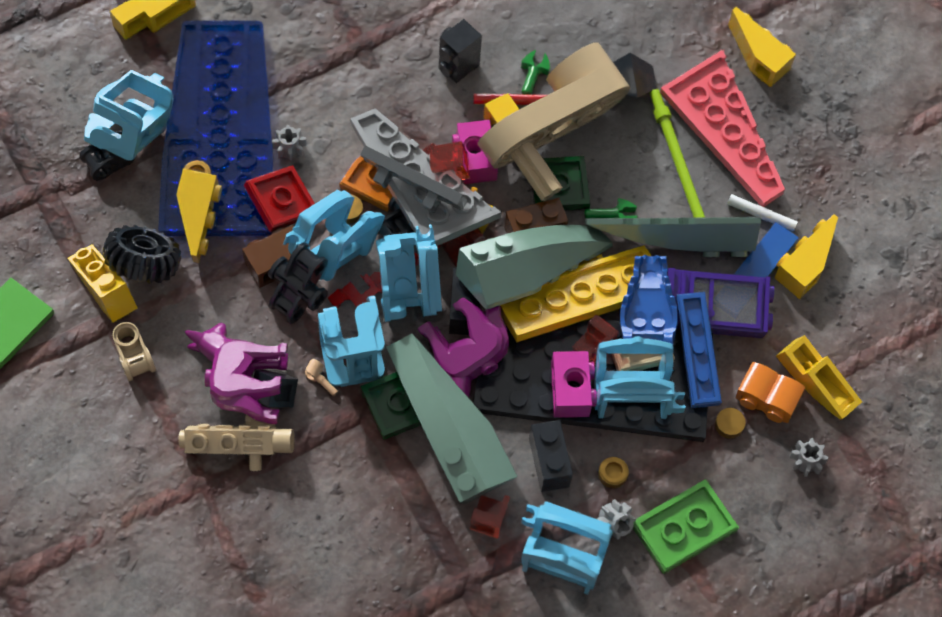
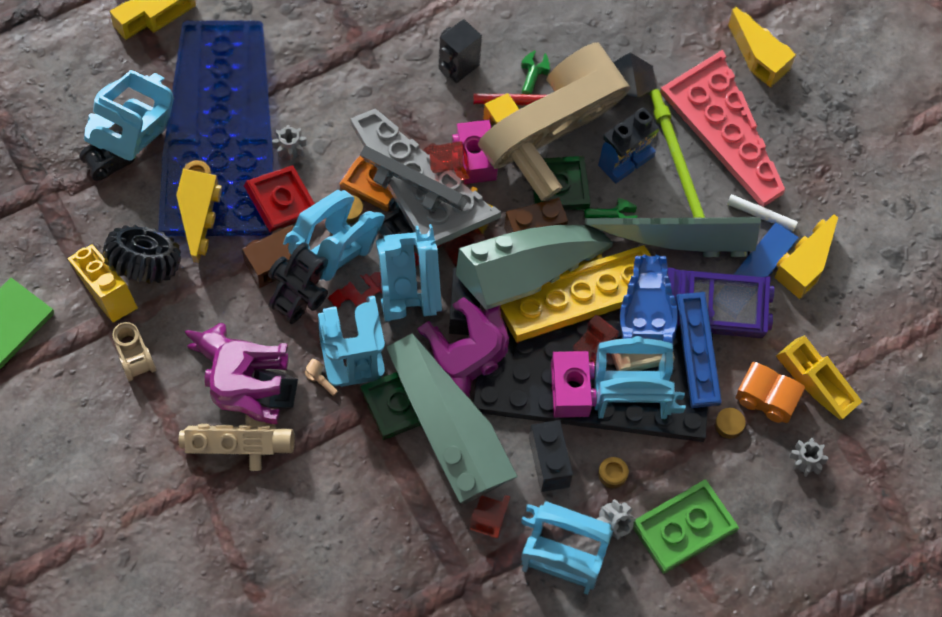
(628, 145): none -> hips

